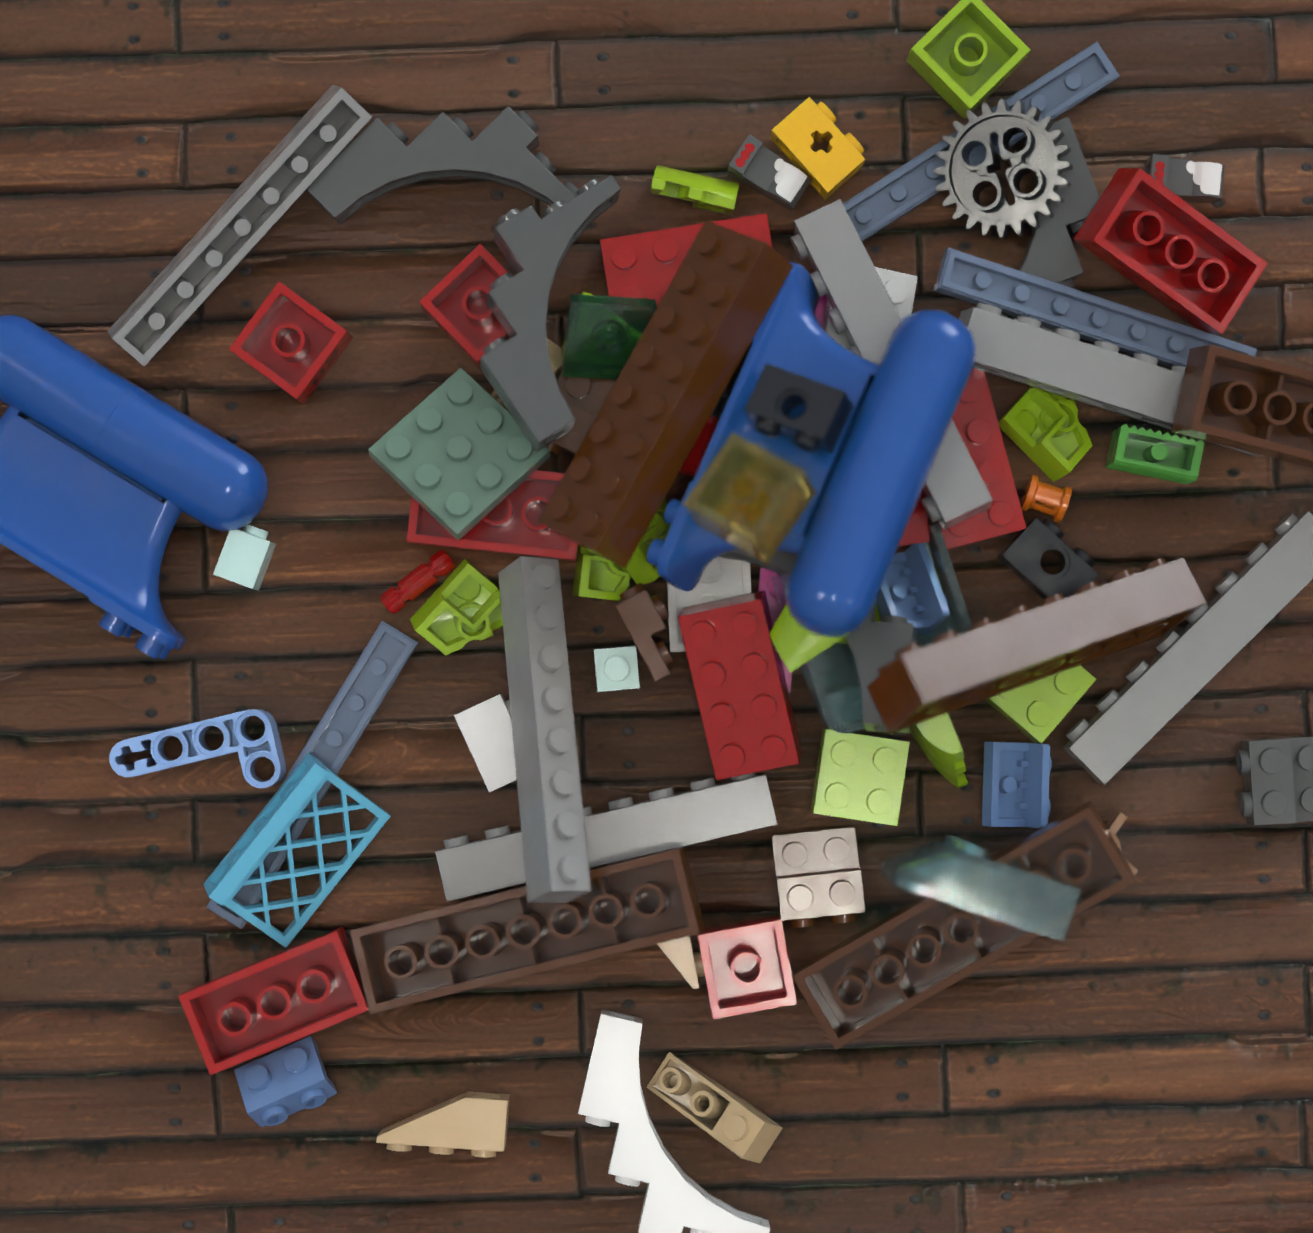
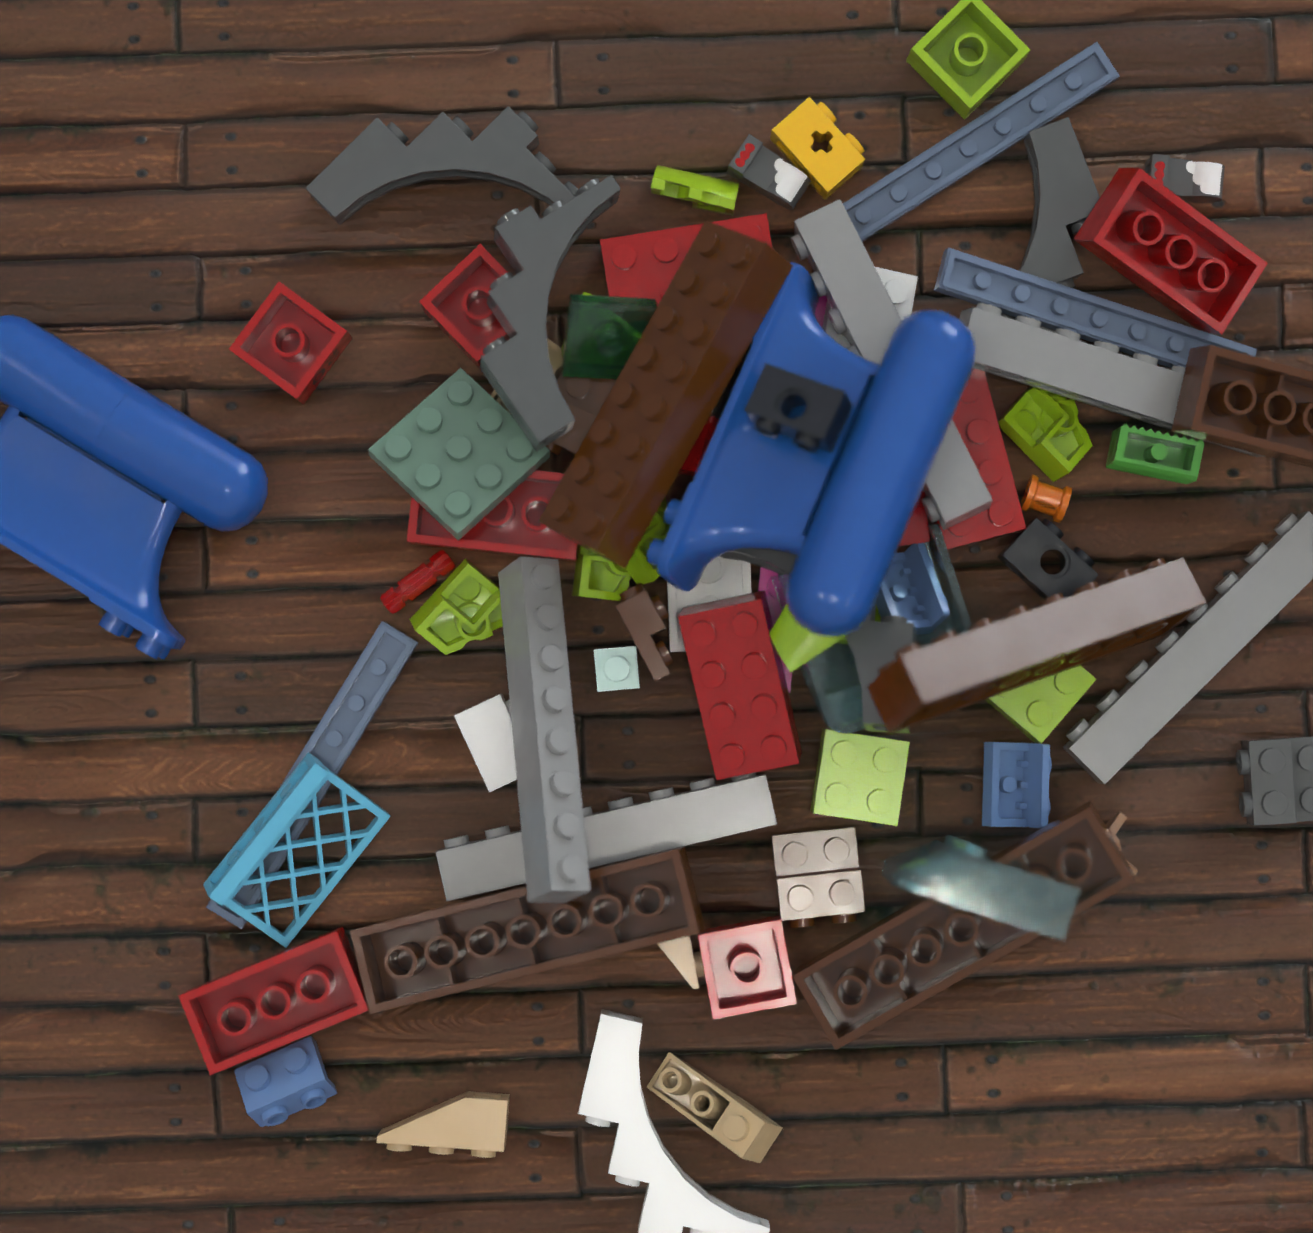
(195, 748): light blue beam -> none
(239, 224): light grey brick -> none
(245, 557): light aqua brick -> none
(749, 498): clear yellow brick -> none
(942, 748): lime slope -> none
(1039, 156): gear -> none

